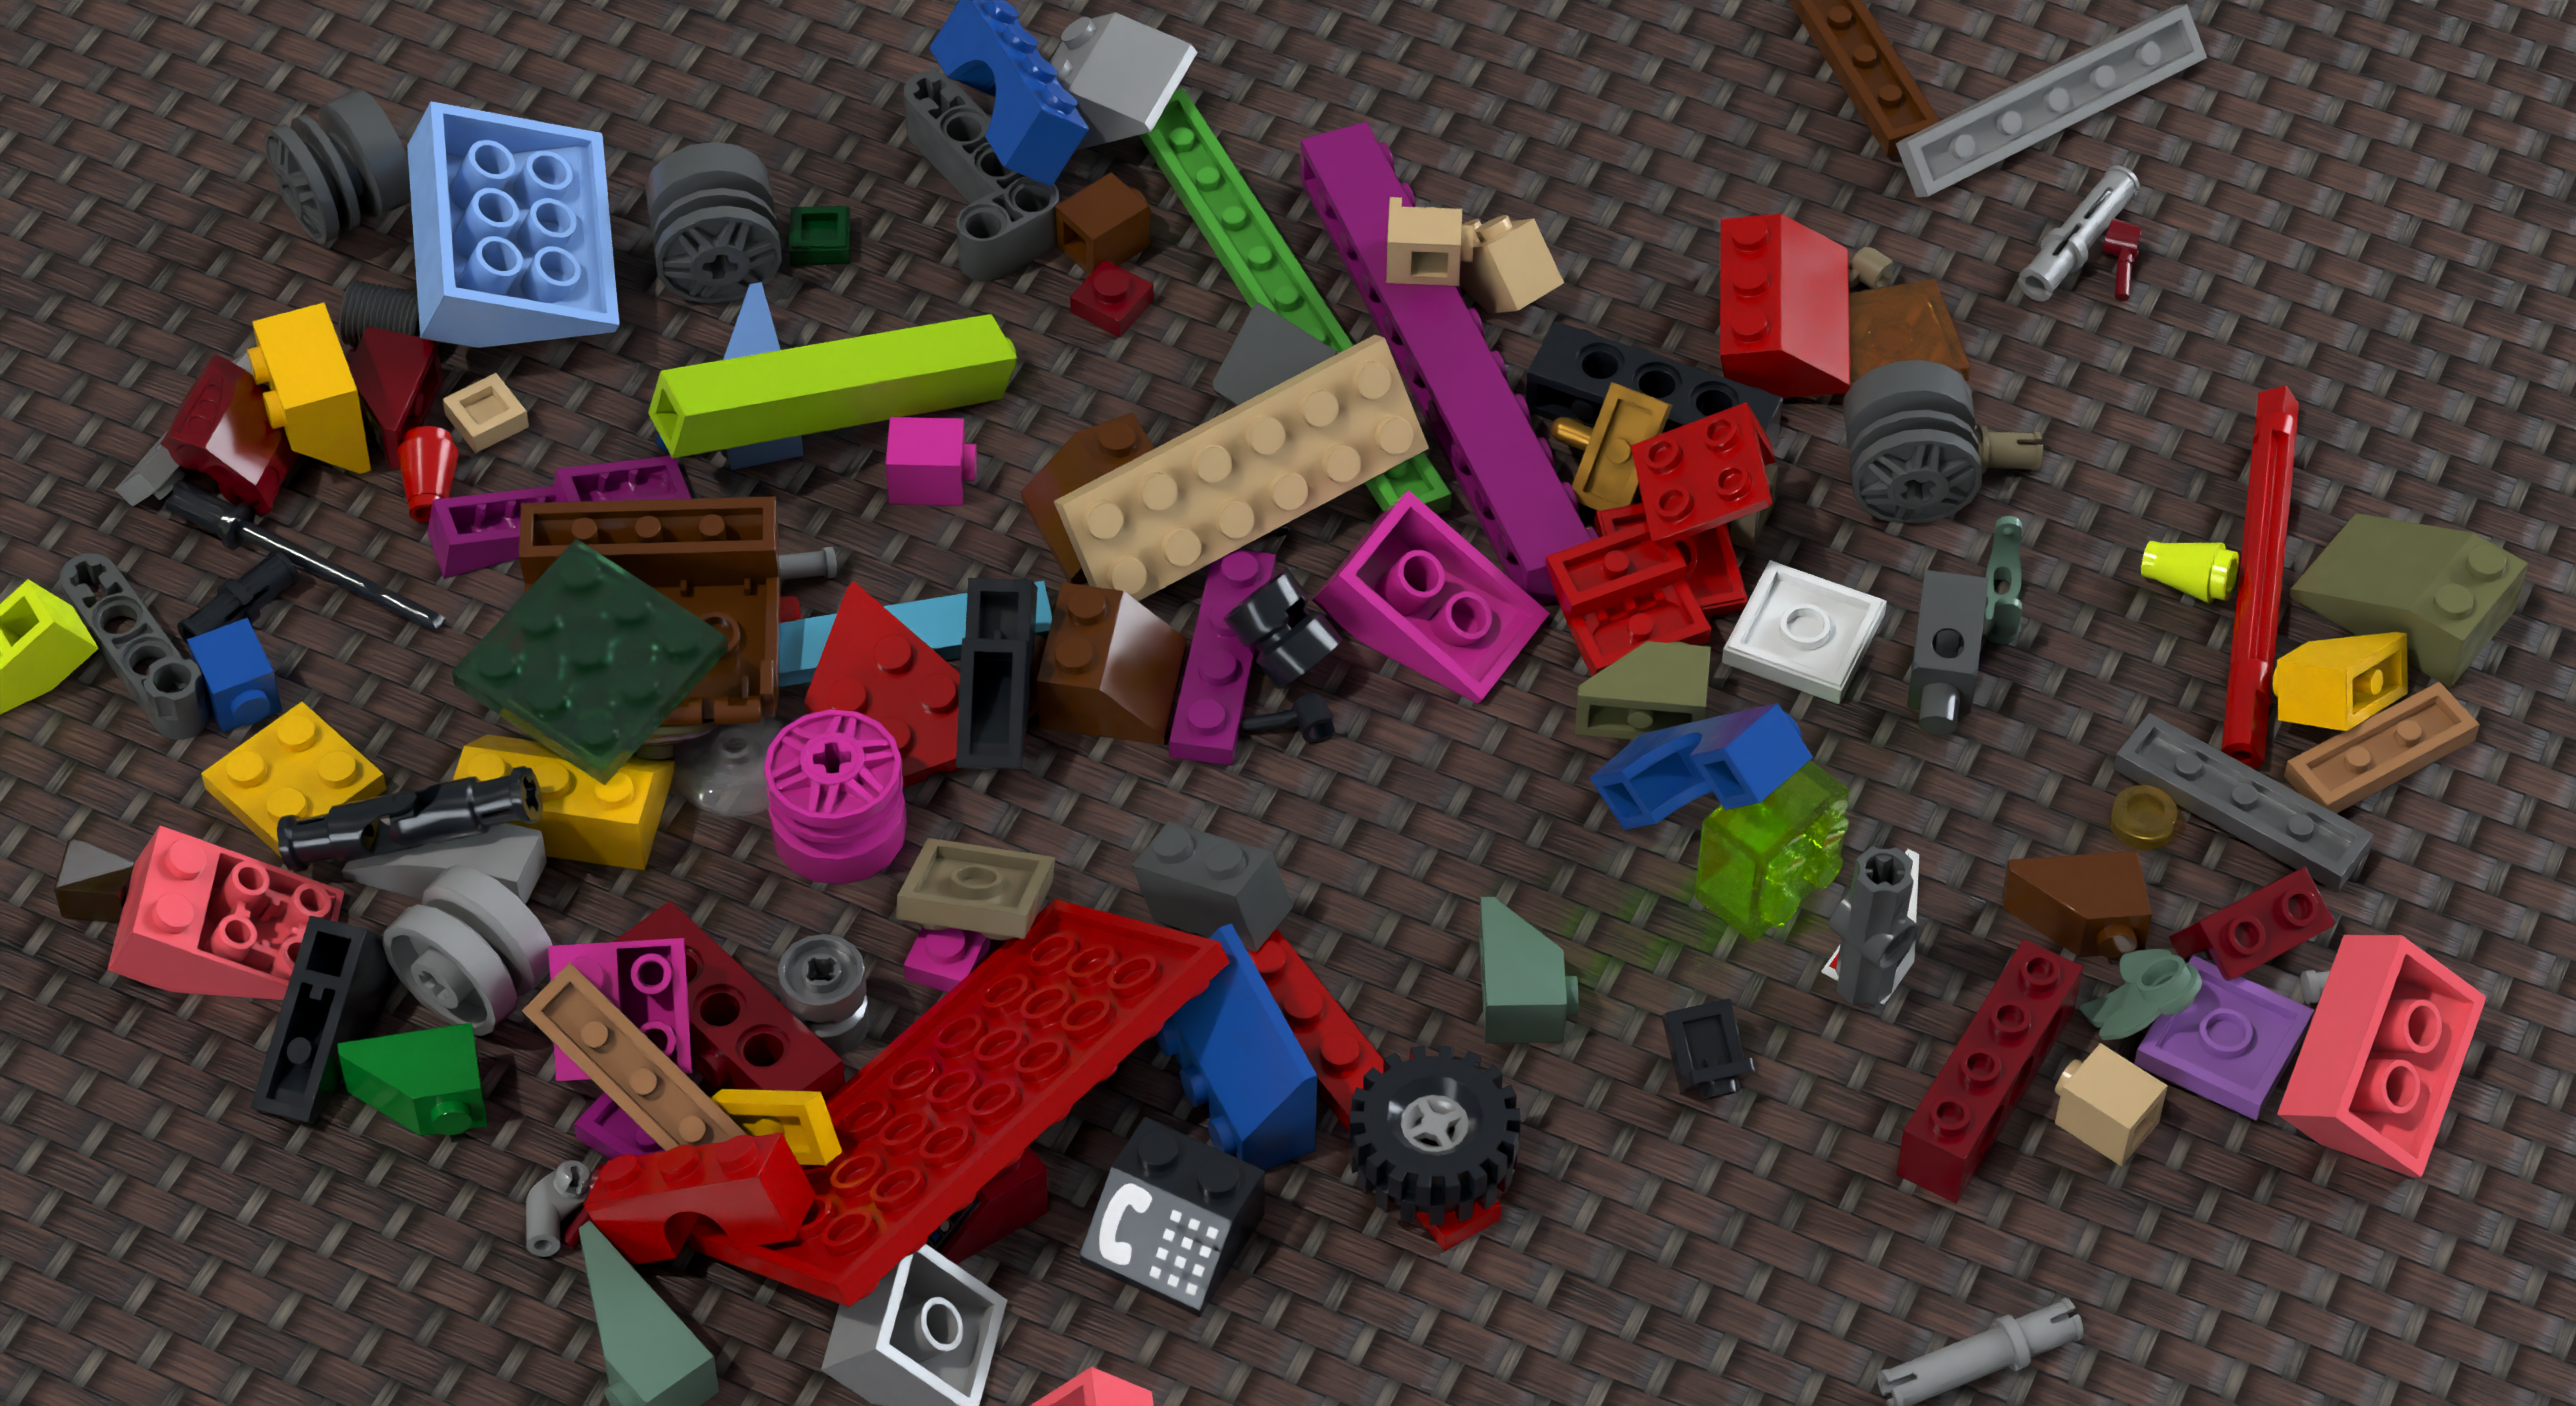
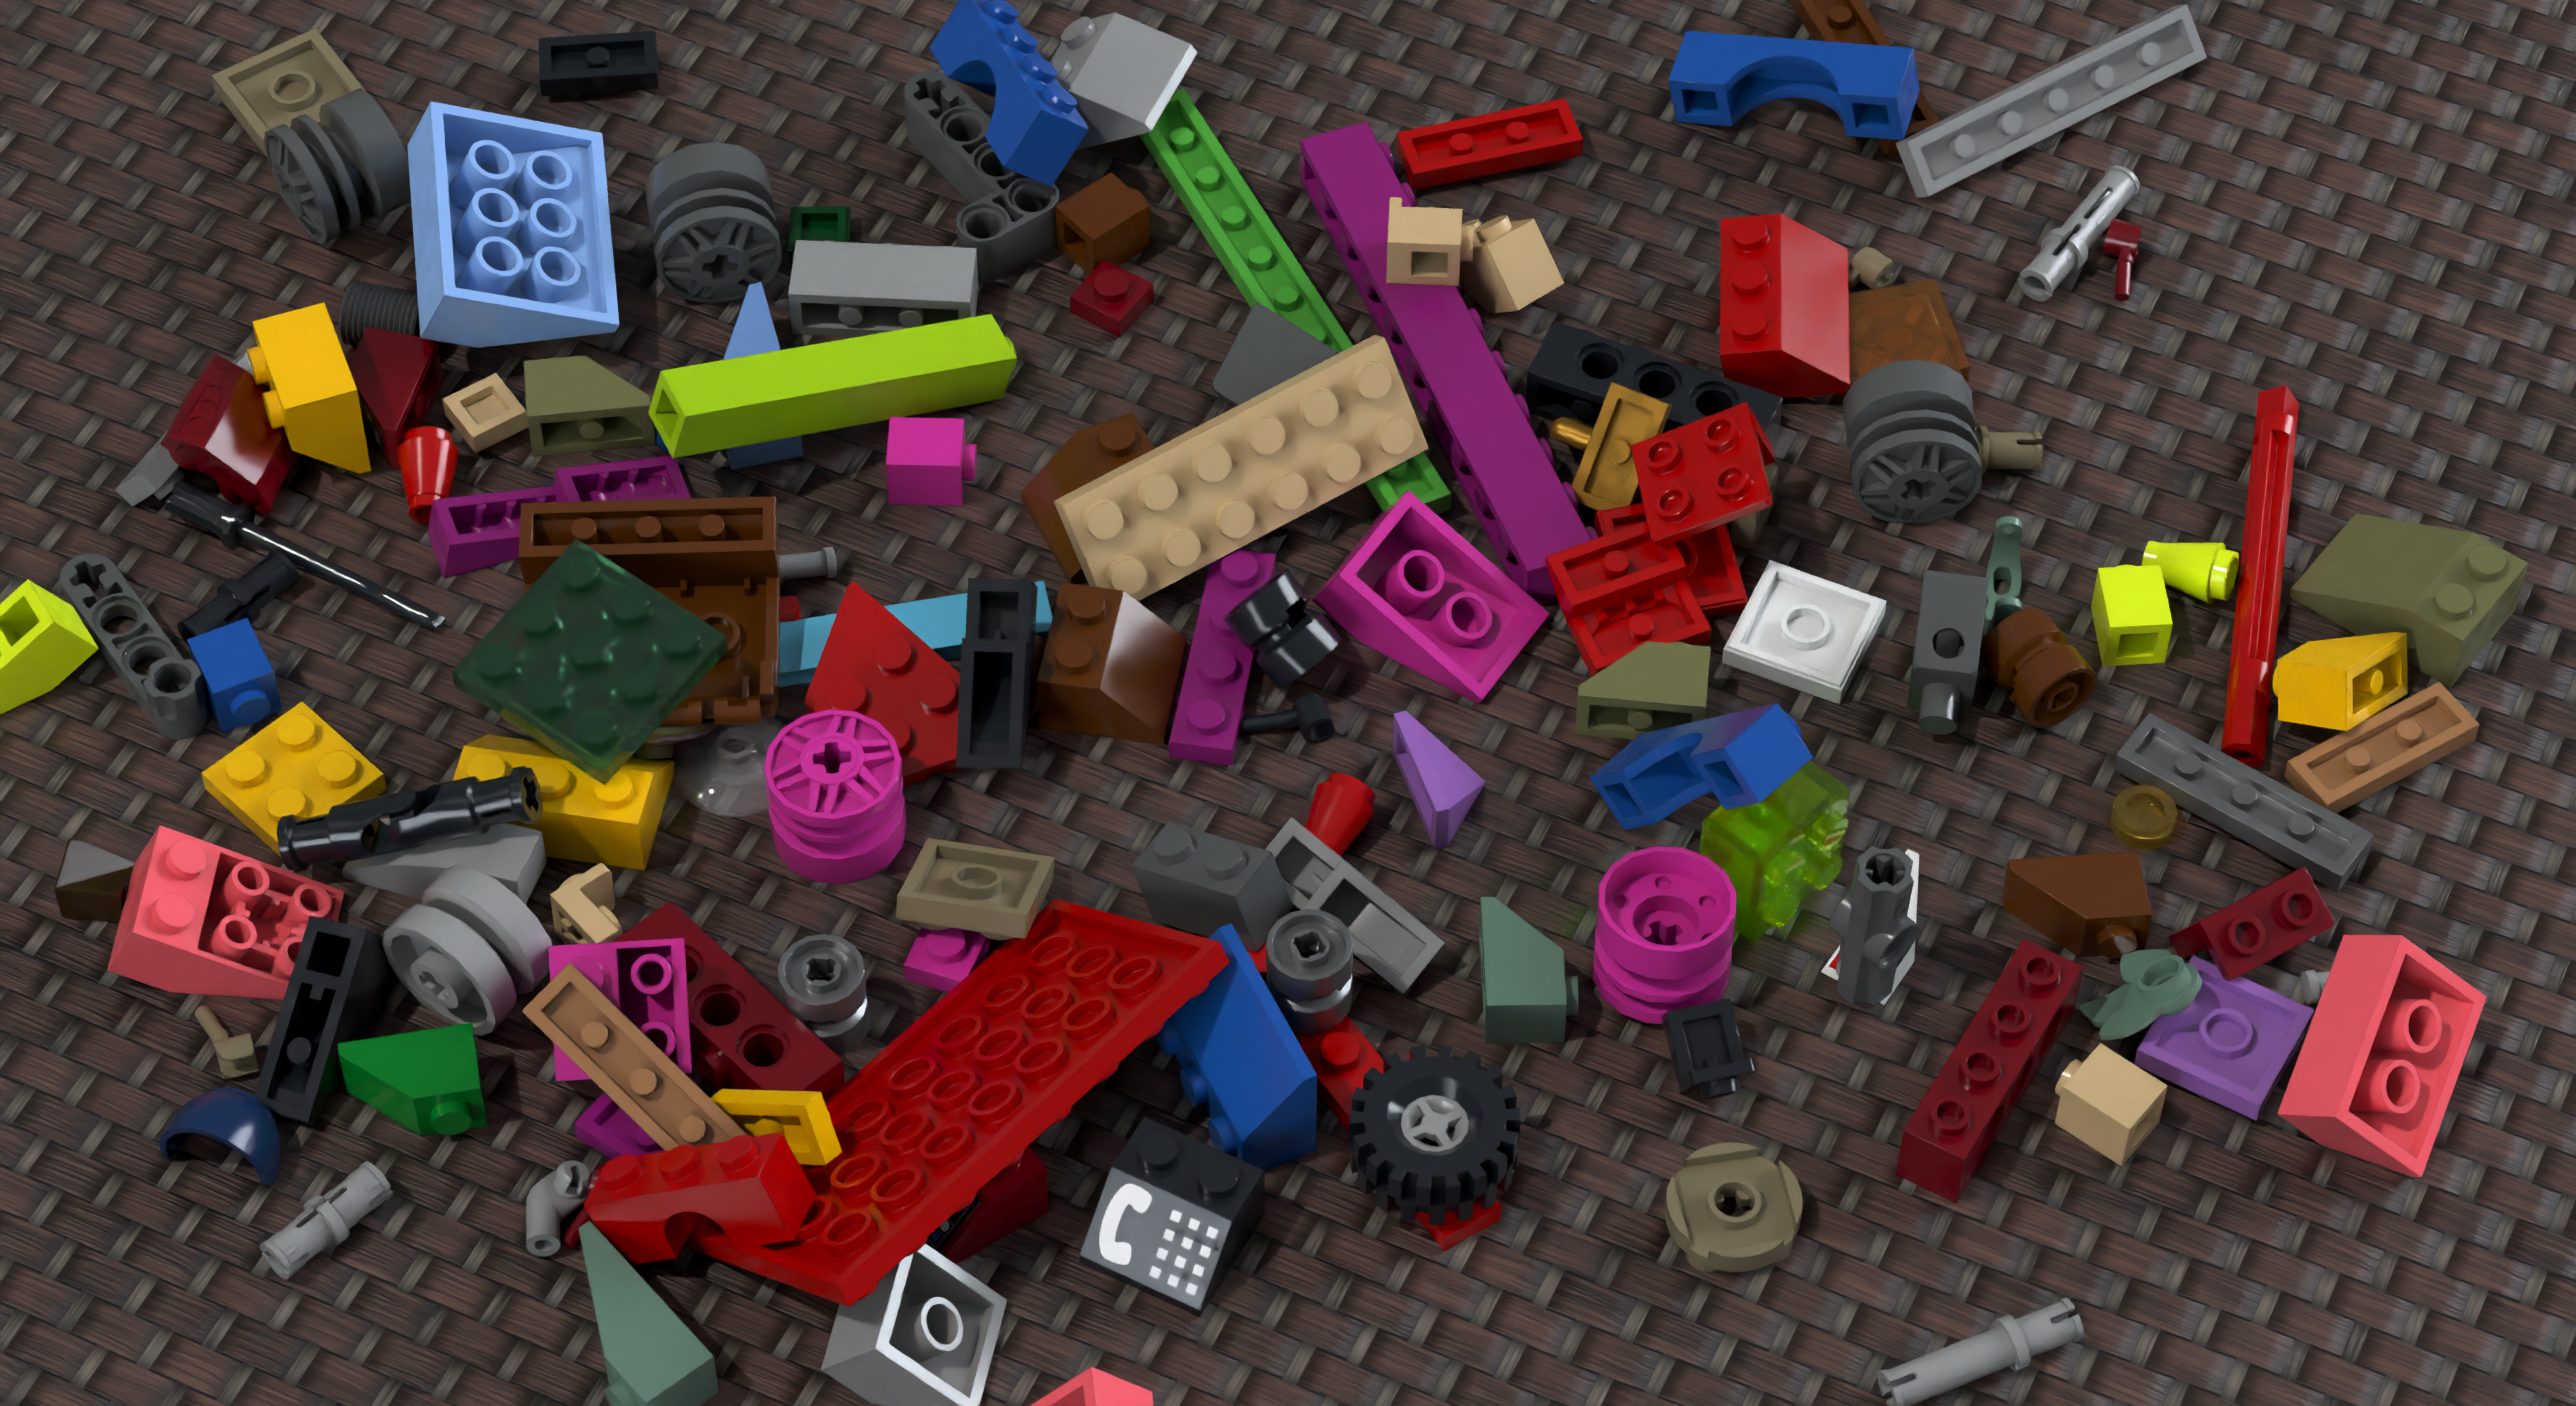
(233, 1119): none -> dark blue helmet
(235, 1053): none -> dark tan hand
(284, 84): none -> dark tan plate
(326, 1220): none -> light grey pin
(583, 408): none -> olive slope
(584, 908): none -> tan bracket
(598, 63): none -> black plate
(879, 287): none -> light grey brick
(1310, 969): none -> flat silver wheel
(1340, 811): none -> red cone
(1380, 928): none -> light grey slope
(1435, 777): none -> medium lavender slope
(1489, 144): none -> red plate
(1663, 932): none -> dark pink wheel
(1725, 1241): none -> dark tan plate
(1729, 74): none -> blue arch
(2033, 660): none -> reddish brown wheel
(2131, 615): none -> neon yellow brick

